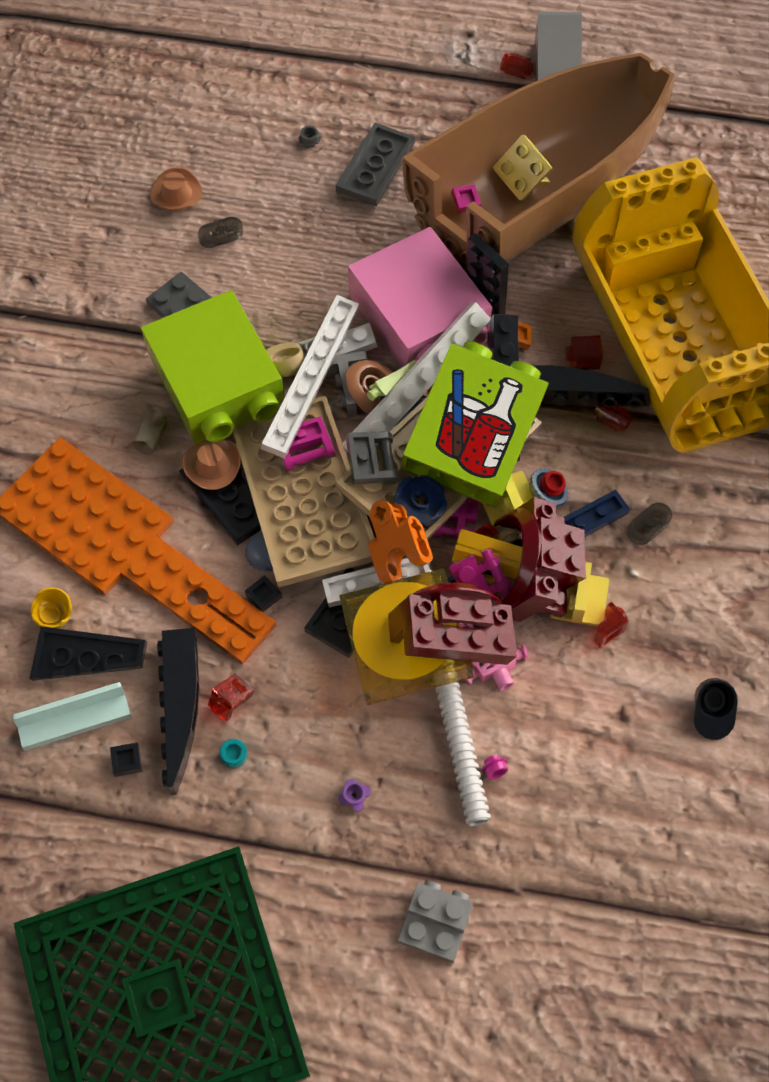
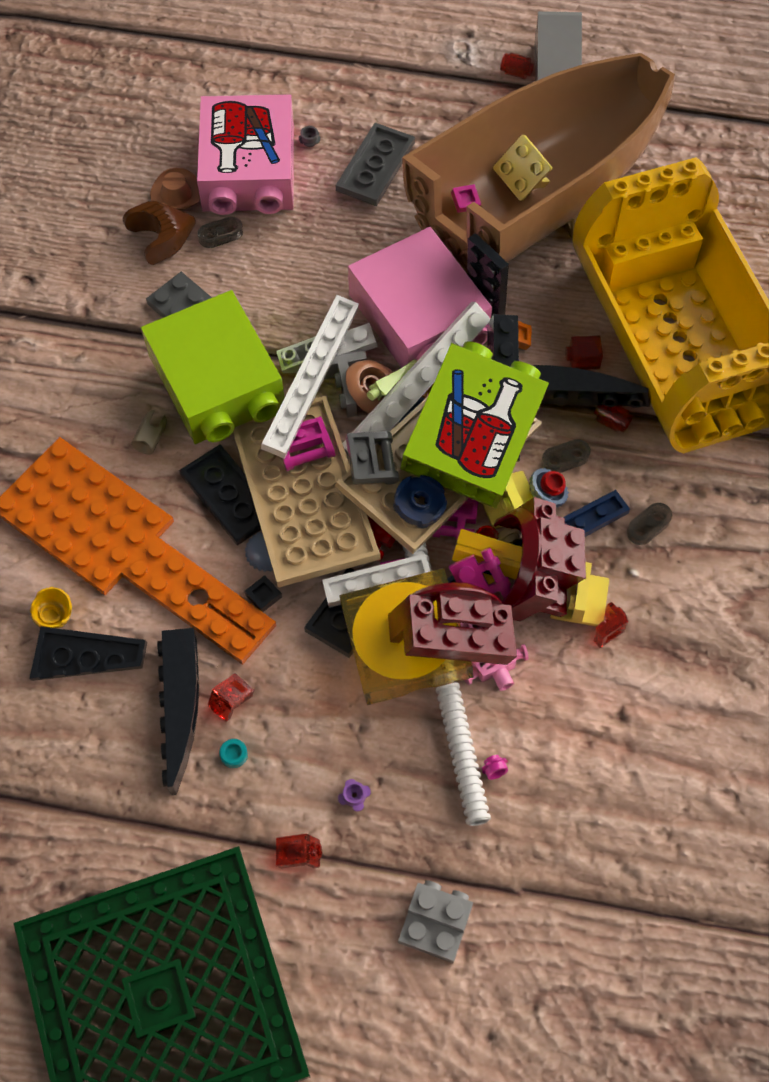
(72, 716): light aqua panel -> none
(126, 759): black plate -> none
(170, 224): none -> reddish brown animal
(212, 463): nougat hat -> none
(246, 153): none -> bright pink brick
(286, 358): tan cap -> none
(298, 851): none -> clear red bracket
(394, 538): orange piece -> none
(564, 455): none -> clear smoke plate
(715, 708): black cap -> none

